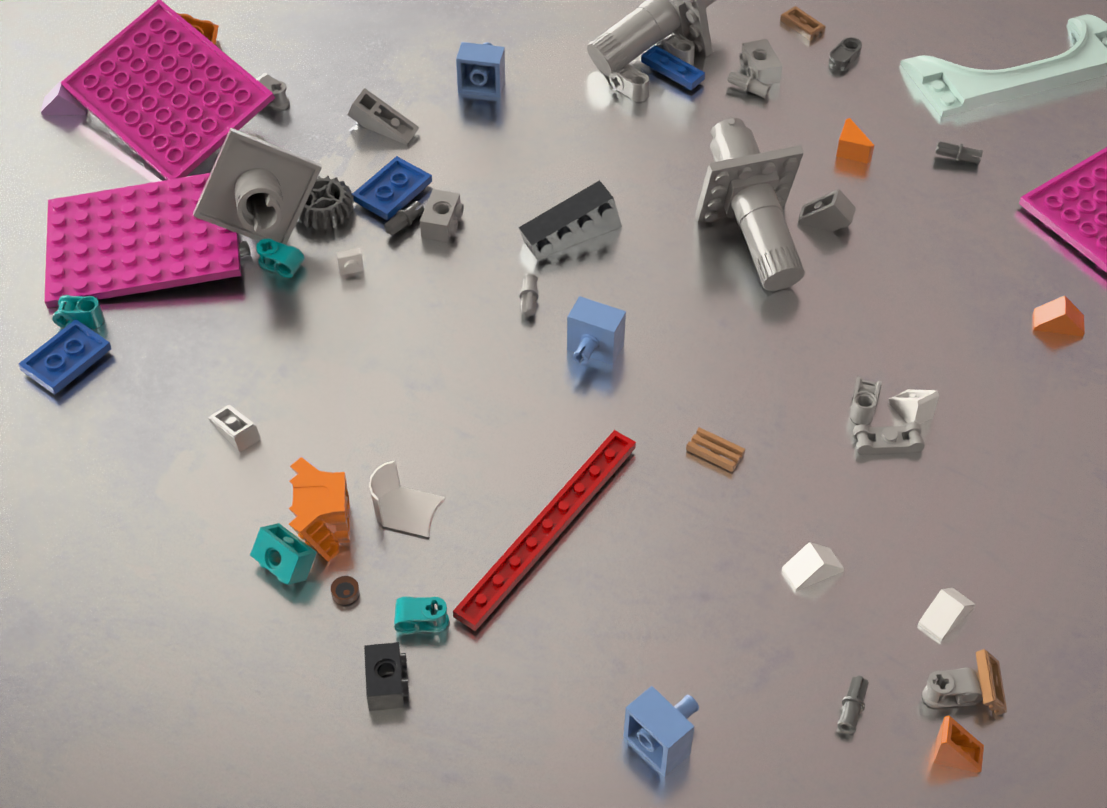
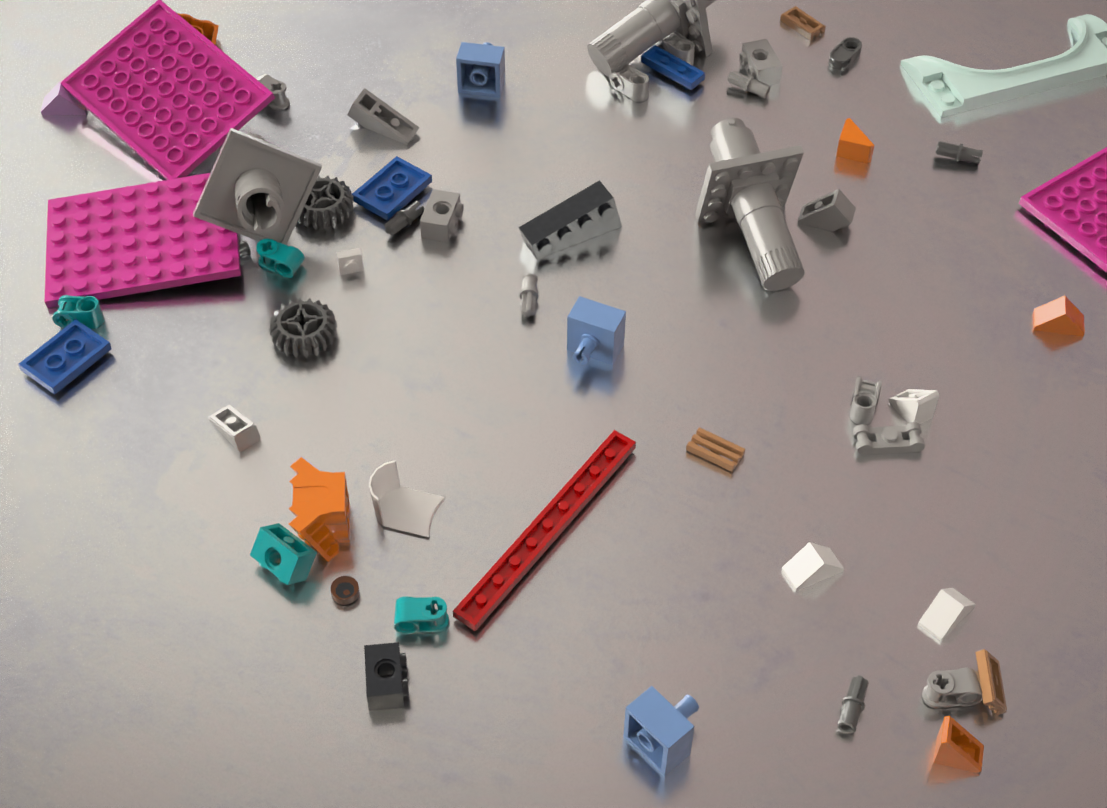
(288, 332): none -> dark grey gear

